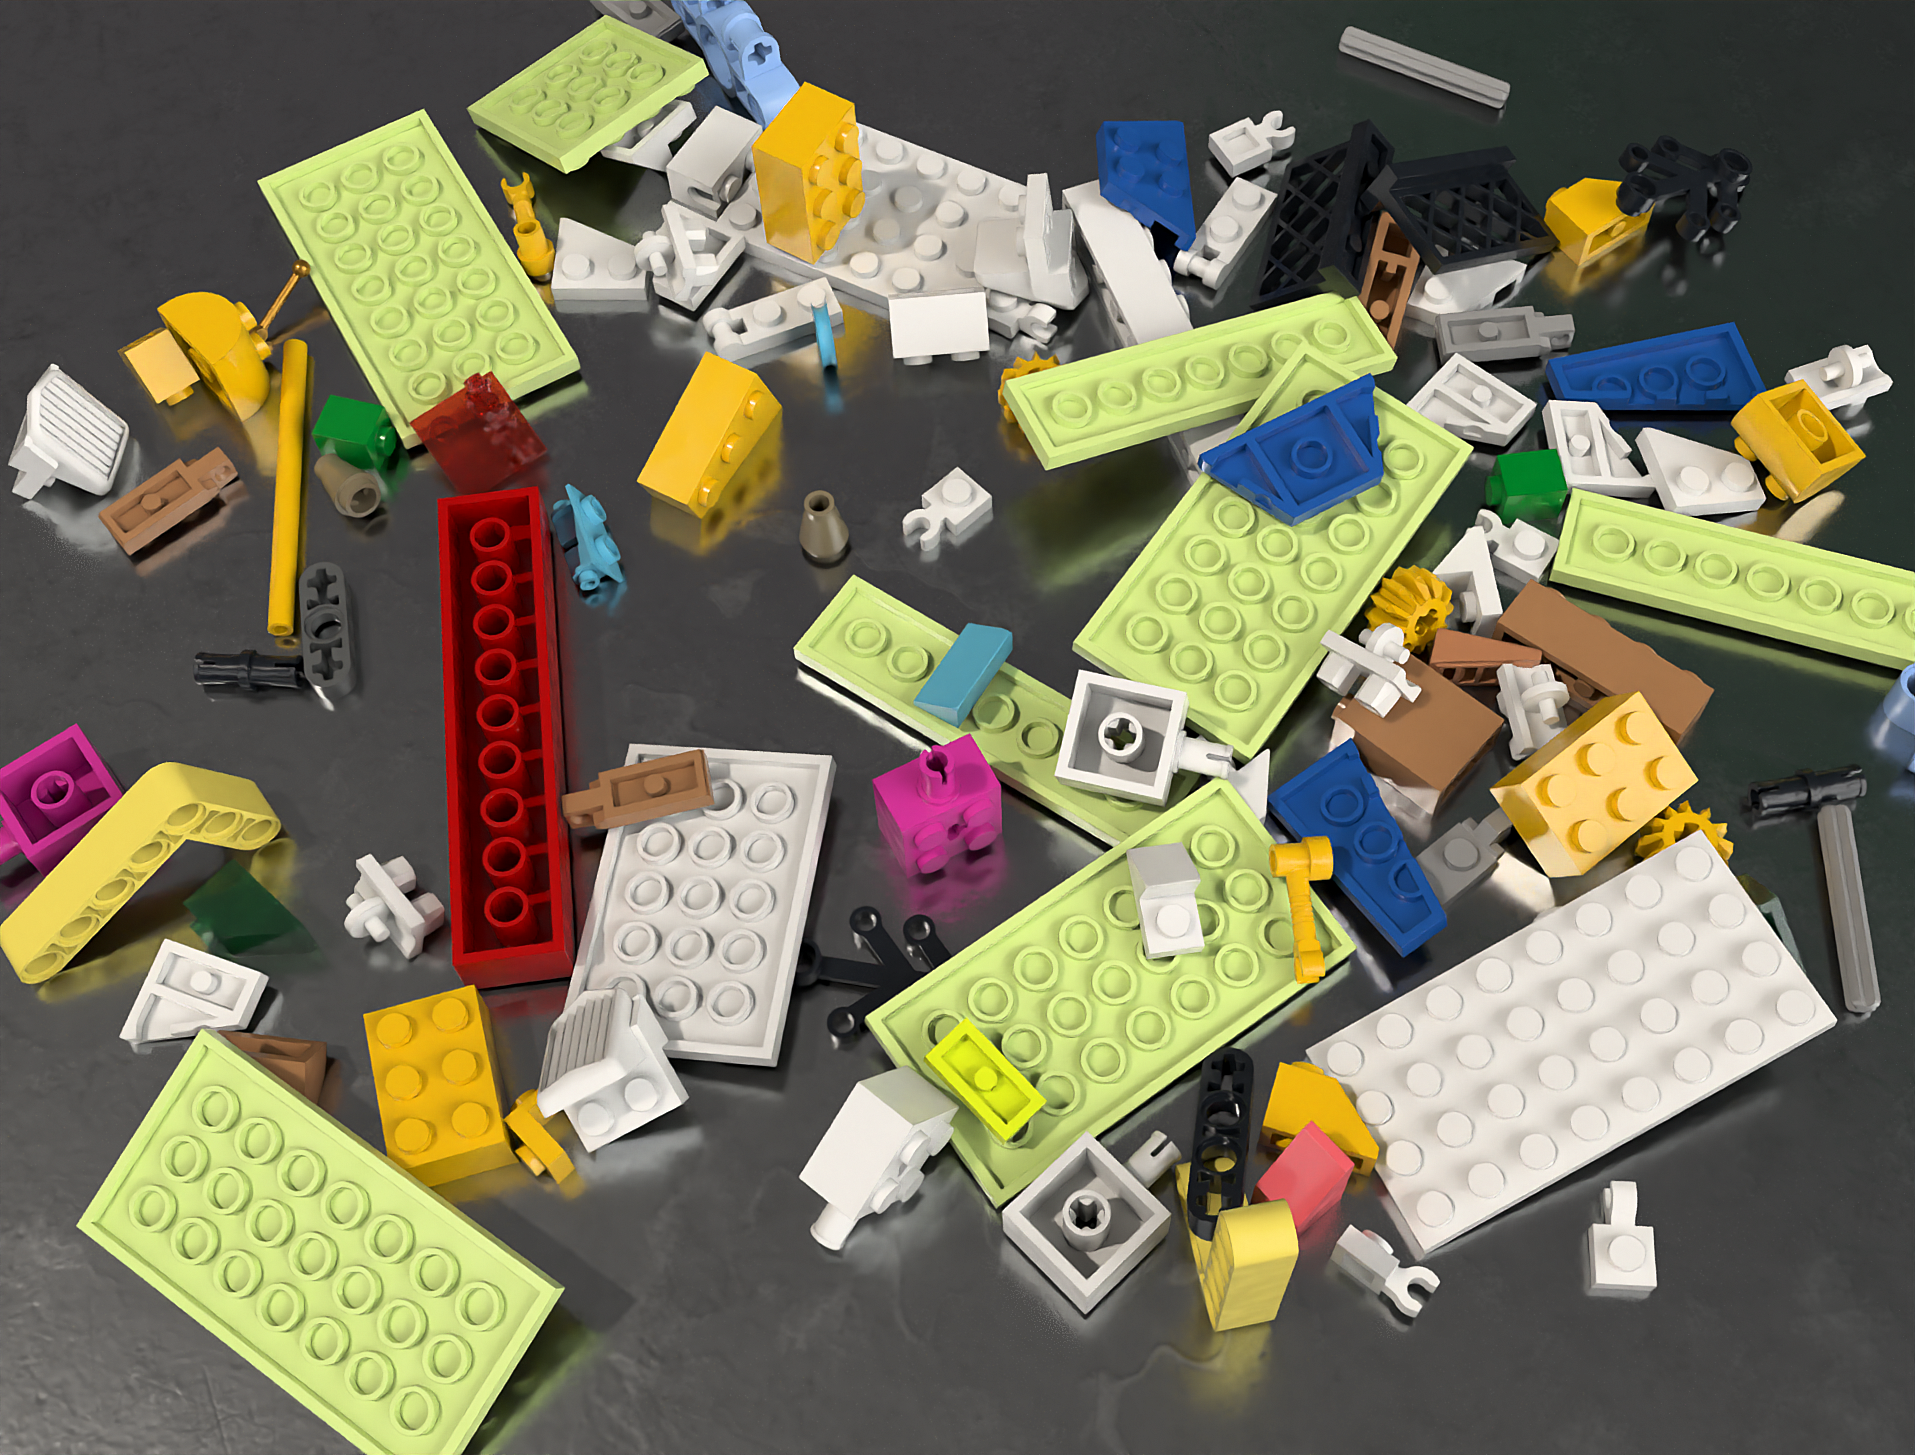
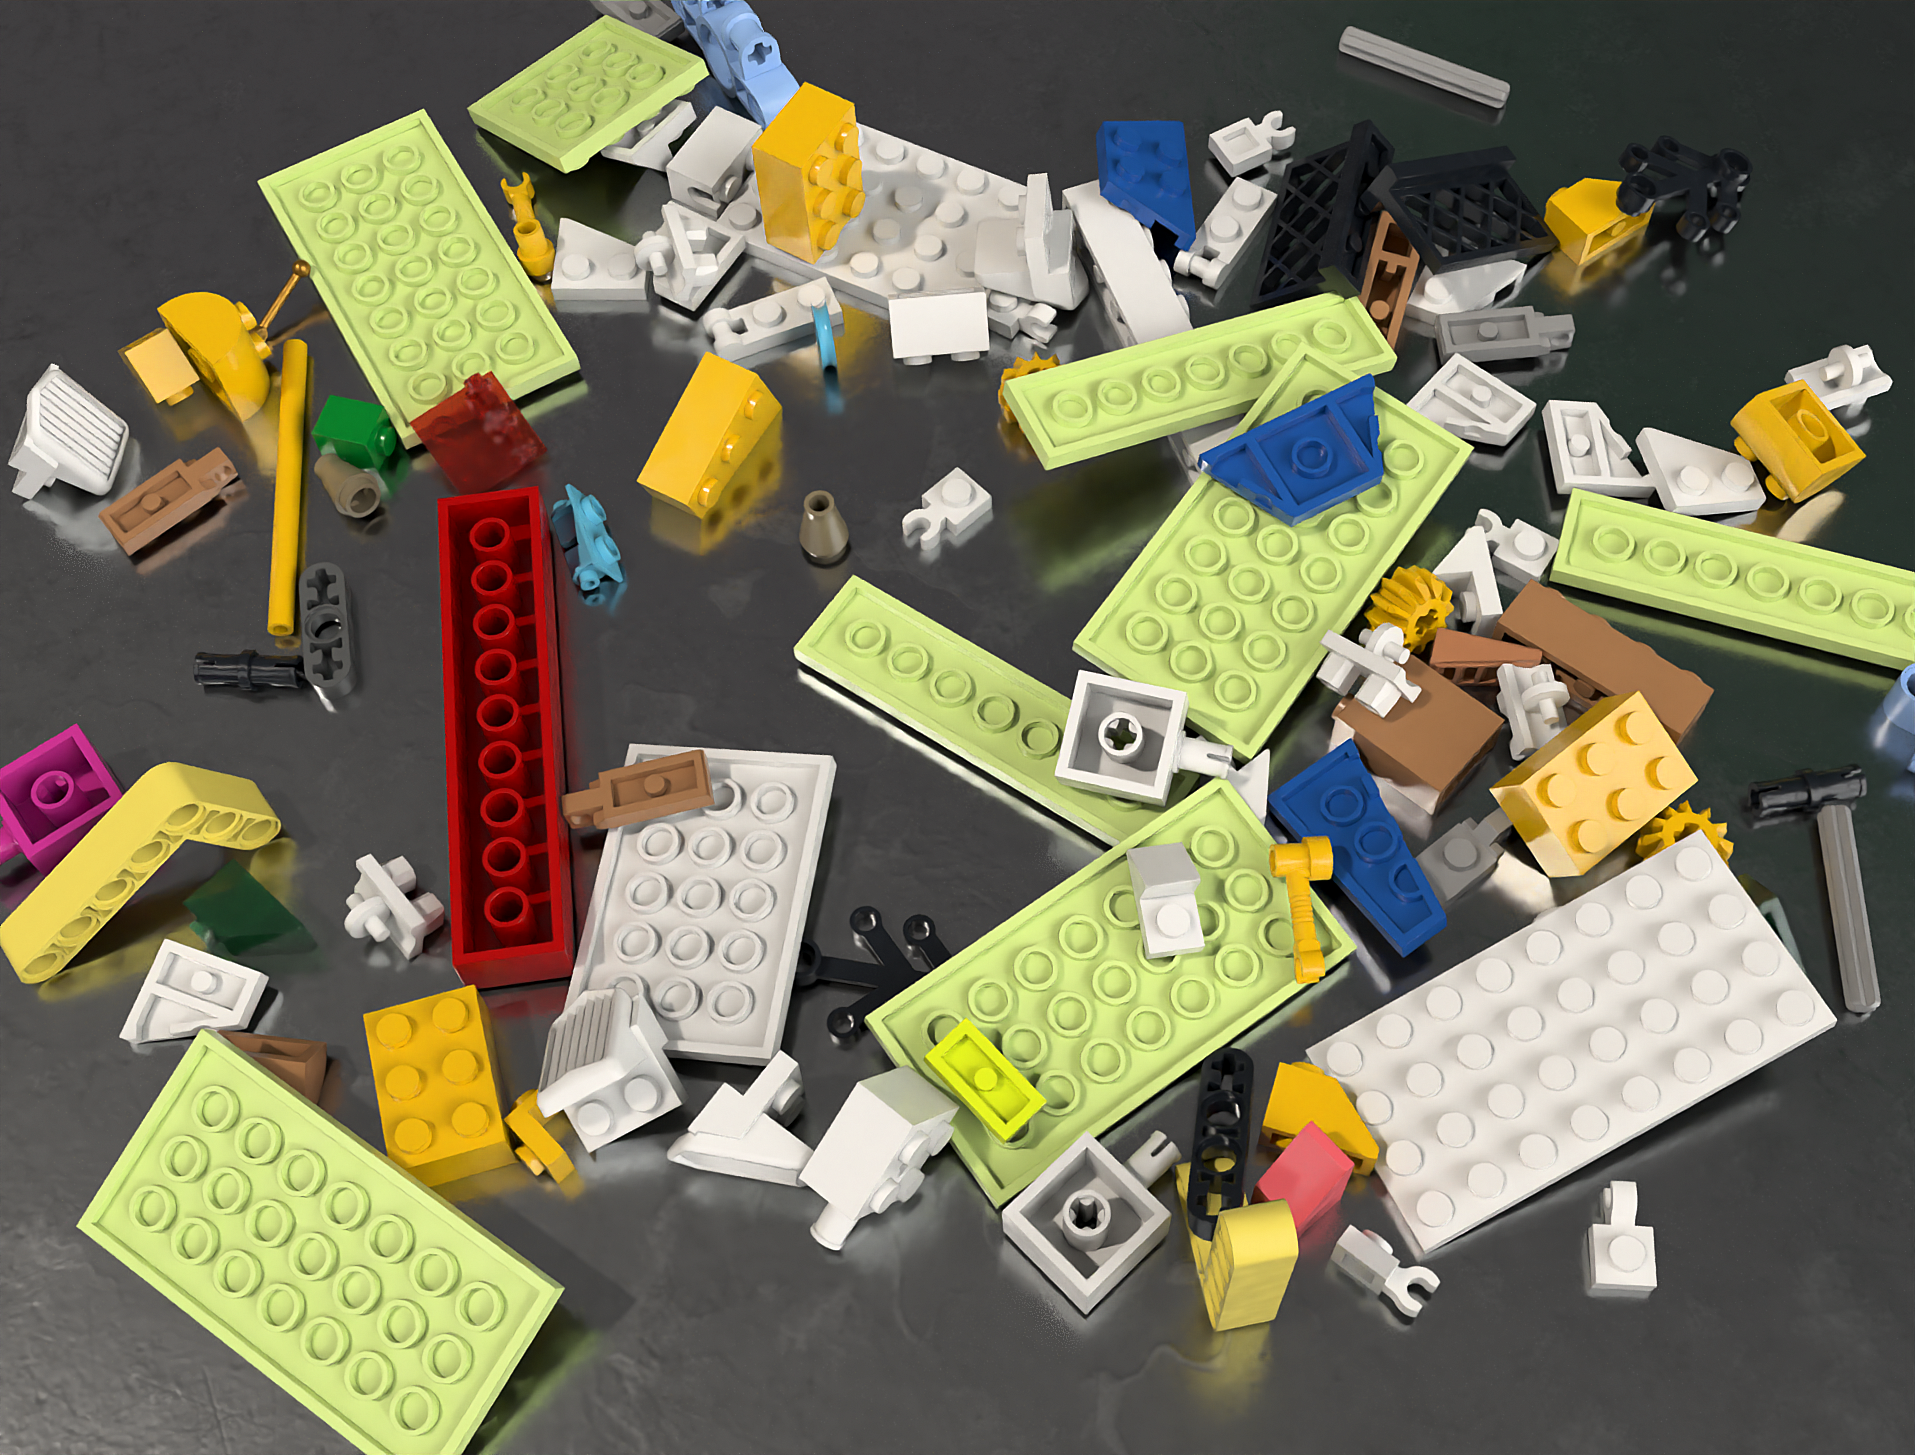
(744, 1133): none -> white piece
(939, 806): dark pink brick -> none
(965, 672): medium azure slope -> none
(1526, 486): green brick -> none
(1670, 372): blue wing -> none

